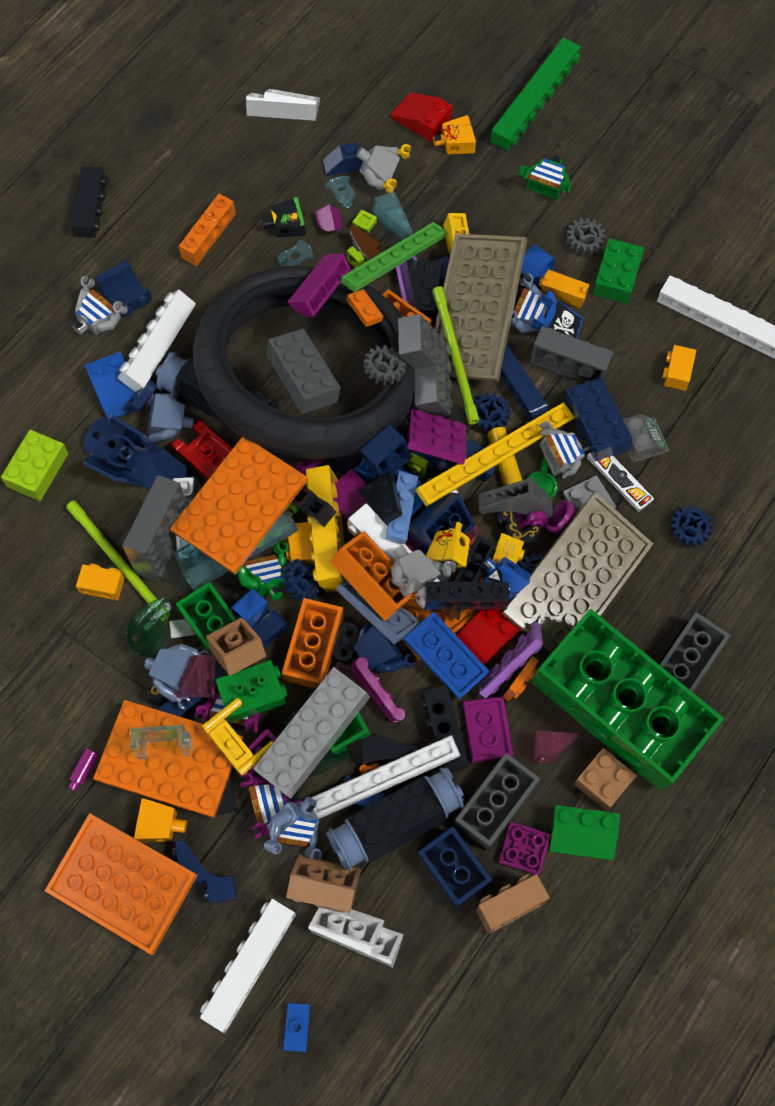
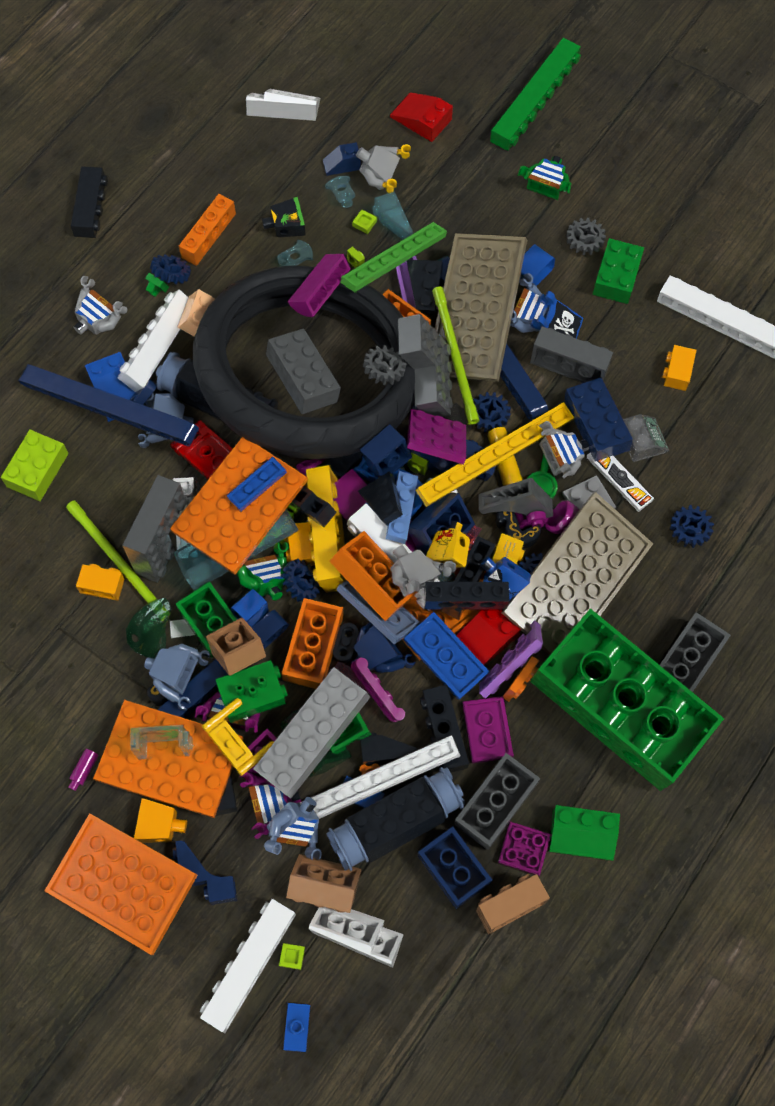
(109, 405): none -> dark blue beam
(123, 286): dark blue panel -> none
(134, 456): dark blue piece -> none
(155, 285): none -> green tile
(170, 269): none -> dark blue gear
(194, 311): none -> light nougat slope
(199, 677): clear pink wing -> none
(256, 484): none -> blue tile
(292, 956): none -> lime plate
(329, 219): magenta brick -> none
(364, 243): reddish brown slope -> none
(364, 308): orange plate -> none
(455, 224): yellow hinge -> none
(456, 136): light orange torso -> none
(551, 745): clear pink slope -> none
(564, 288): light orange brick -> none
(605, 779): medium nougat brick -> none

